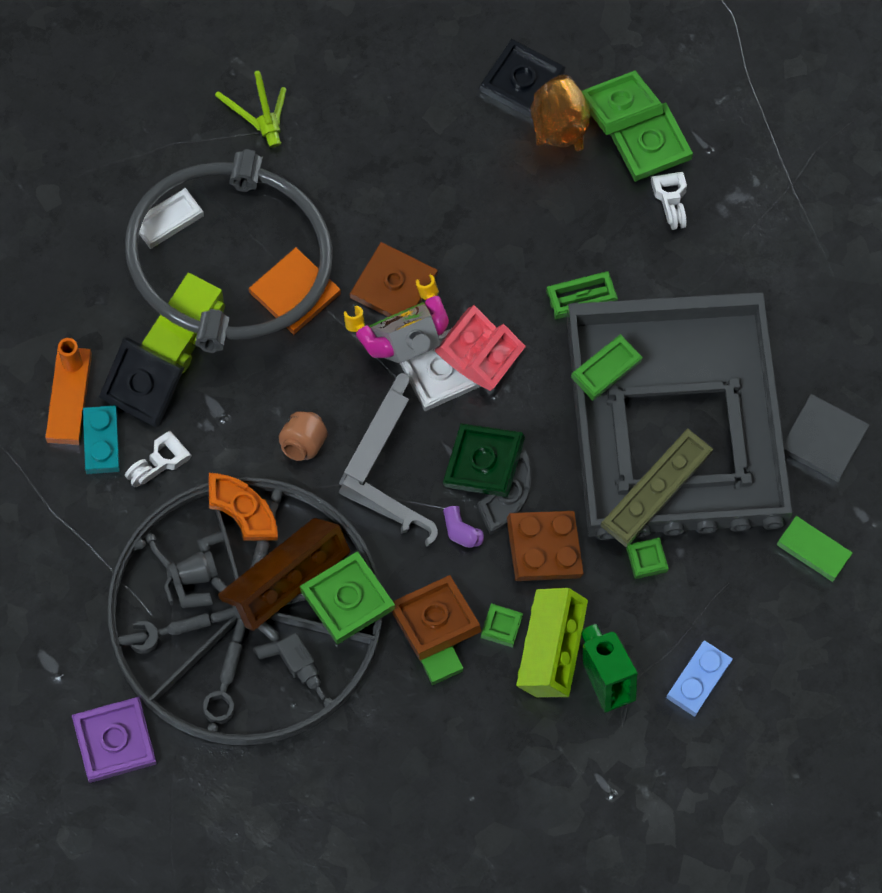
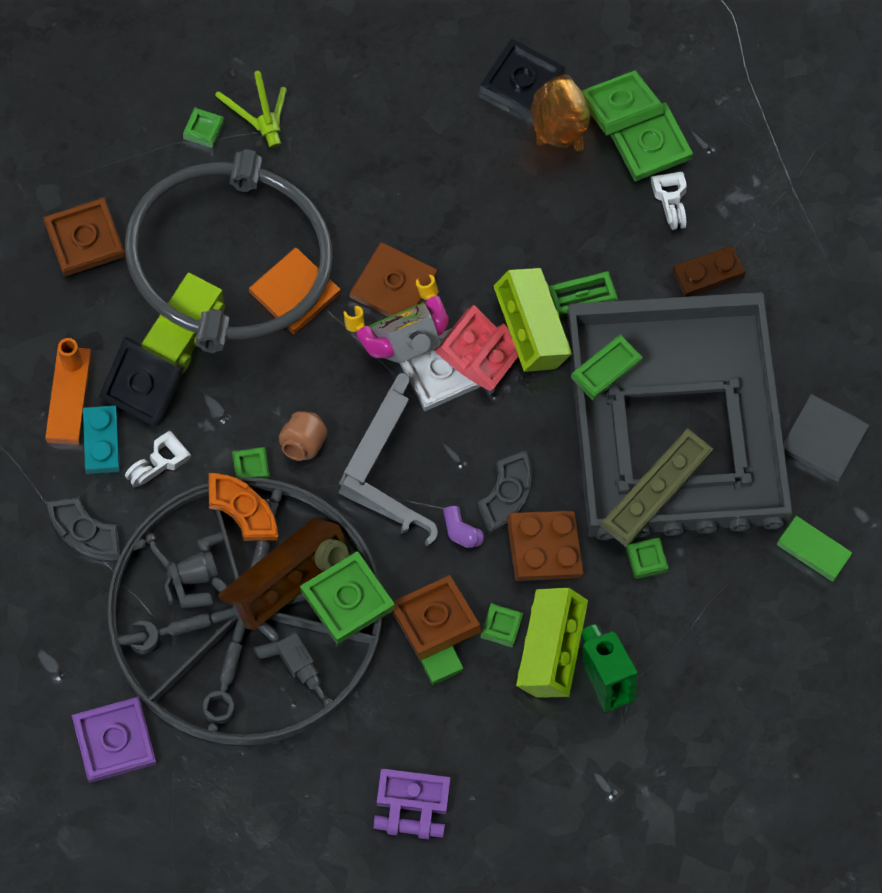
(82, 531): none -> dark grey tile
(84, 237): none -> dark orange plate
(169, 218): white tile -> none
(203, 127): none -> bright green tile
(251, 463): none -> bright green tile
(330, 553): none -> olive tile
(412, 792): none -> medium lavender plate
(484, 460): dark green tile -> none
(532, 319): none -> lime brick
(699, 678): light blue plate -> none
(708, 271): none -> reddish brown plate

